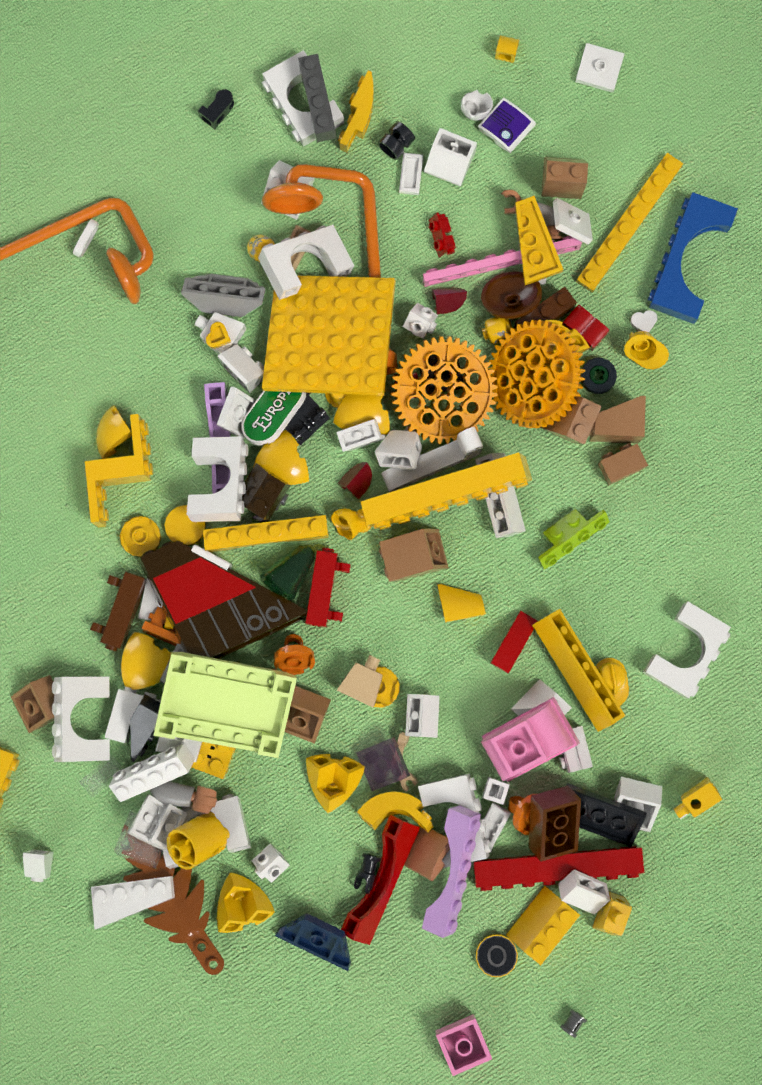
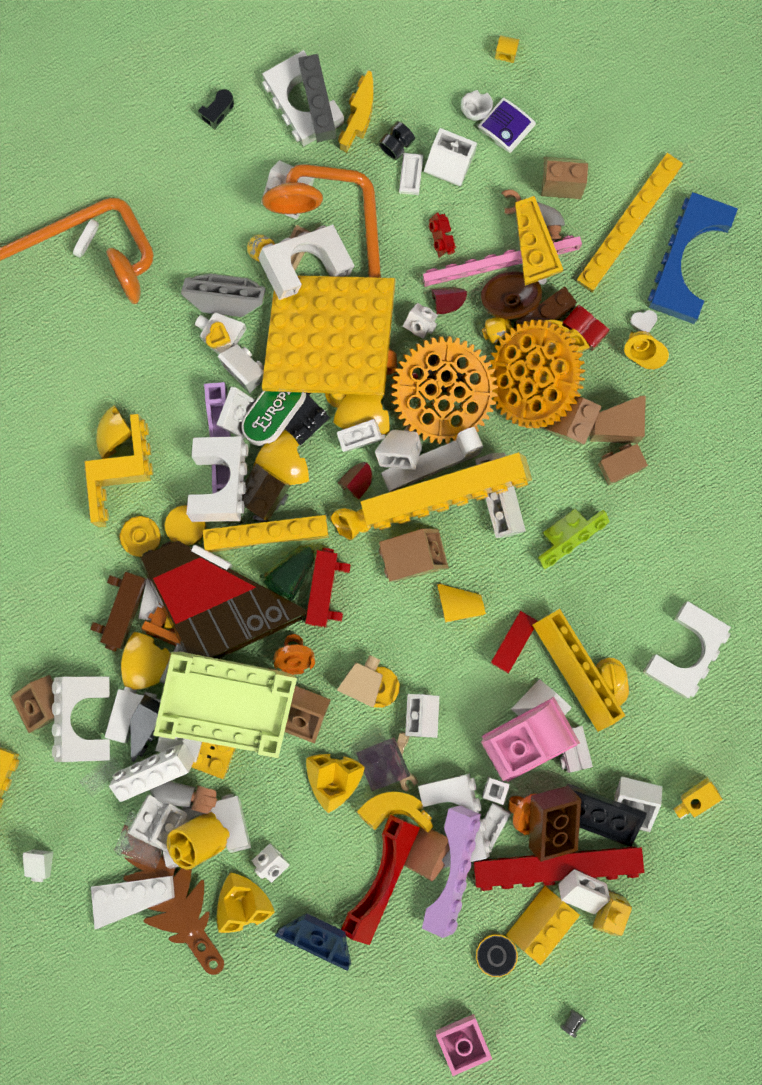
(367, 872): black piece -> none
(572, 221): white plate -> none
(599, 67): white plate -> none
(608, 379): black bush -> none

